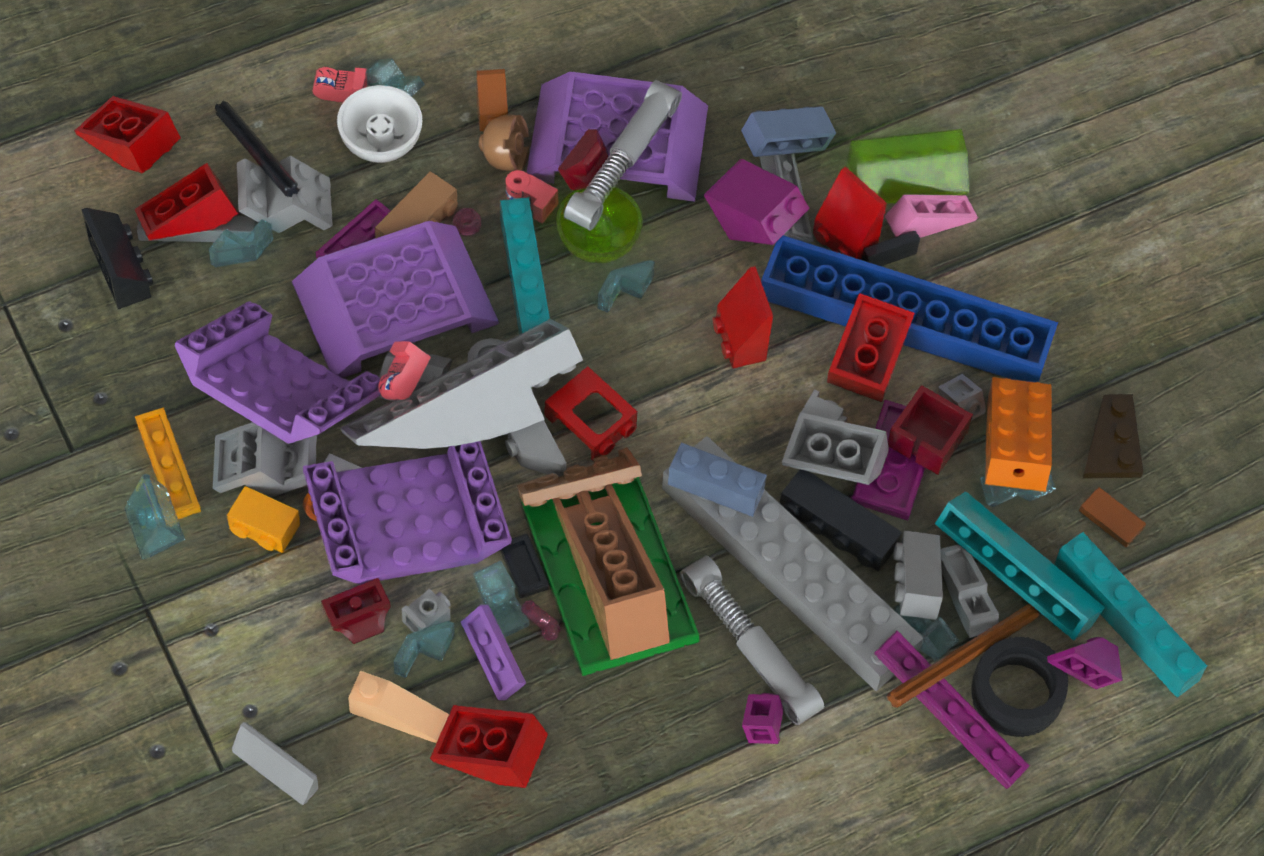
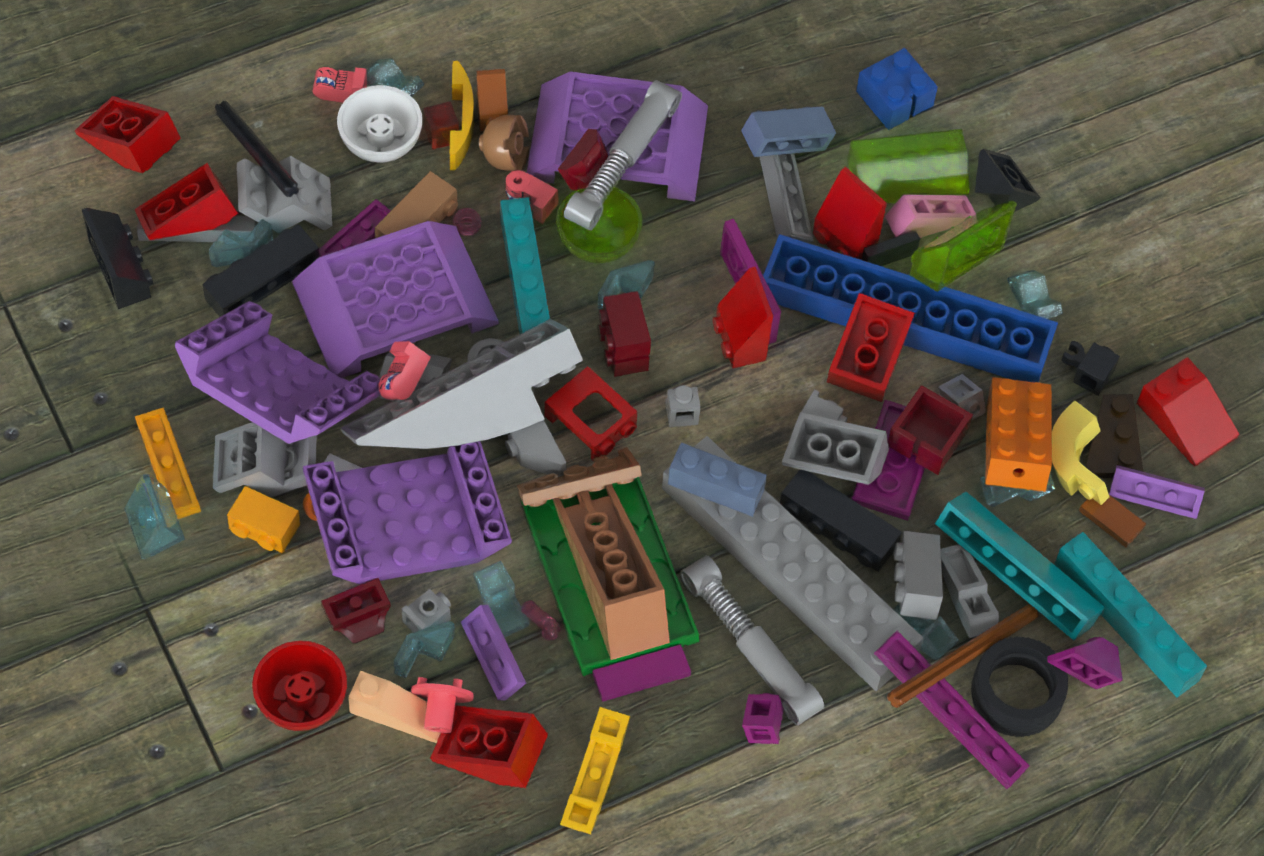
(262, 271): none -> black brick
(274, 764): light grey slope -> none
(299, 671): none -> red piece
(438, 122): none -> clear red brick
(441, 702): none -> coral piece
(461, 140): none -> yellow slope
(524, 567): black tile -> none
(596, 771): none -> yellow slope
(624, 333): none -> dark red piece
(641, 673): none -> magenta tile
(682, 400): none -> light grey brick
(738, 260): none -> magenta tile
(755, 204): magenta slope -> none
(891, 85): none -> blue piece
(963, 247): none -> clear neon green slope
(1003, 180): none -> black slope
(1033, 296): none -> clear light blue slope
(1069, 437): none -> light yellow arch
(1092, 368): none -> black brick
(1156, 492): none -> medium lavender plate
(1188, 411): none -> red slope

